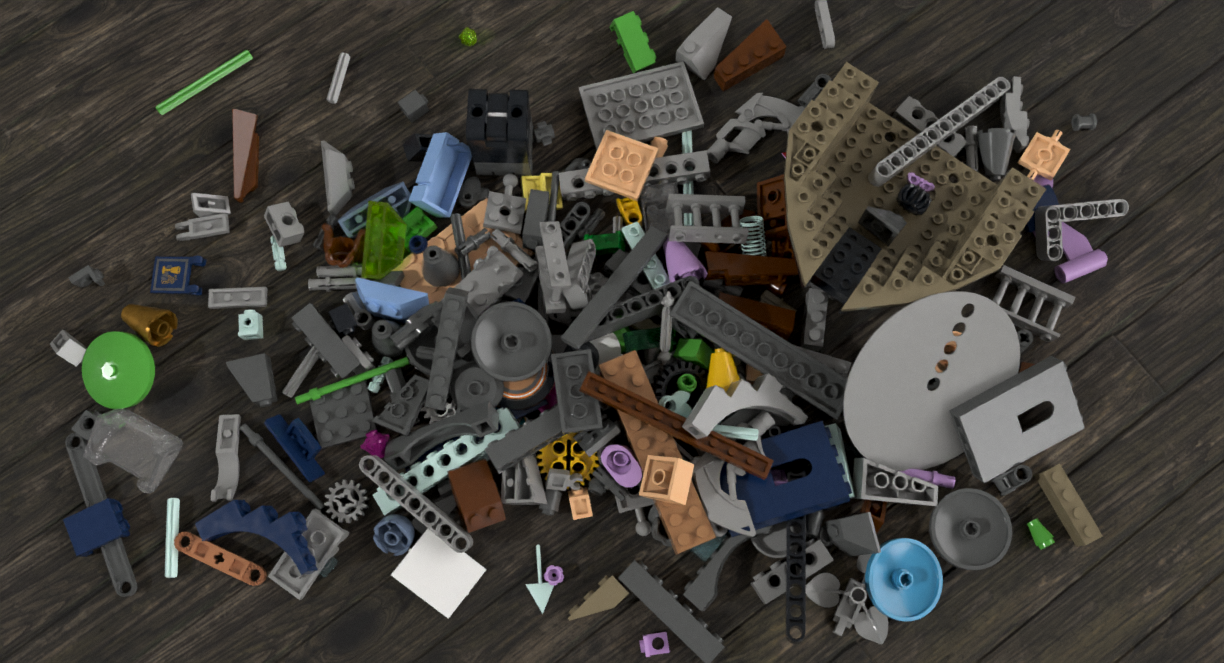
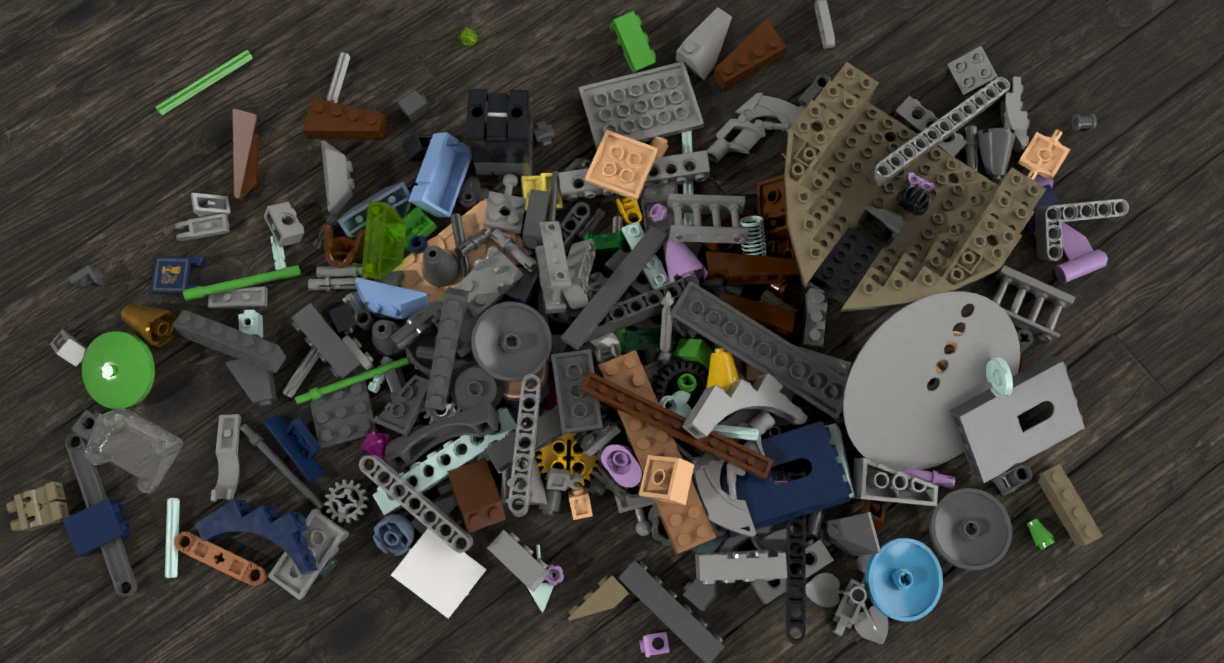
(39, 507): none -> dark tan hips
(199, 292): none -> bright green piece
(229, 341): none -> dark grey brick
(342, 121): none -> reddish brown wedge
(519, 560): none -> light grey brick
(525, 454): none -> light grey beam
(607, 353): none -> light grey bush
(658, 212): none -> lavender plate
(741, 565): none -> light grey wedge
(972, 70): none -> light grey hinge
(1000, 377): none -> light aqua tile

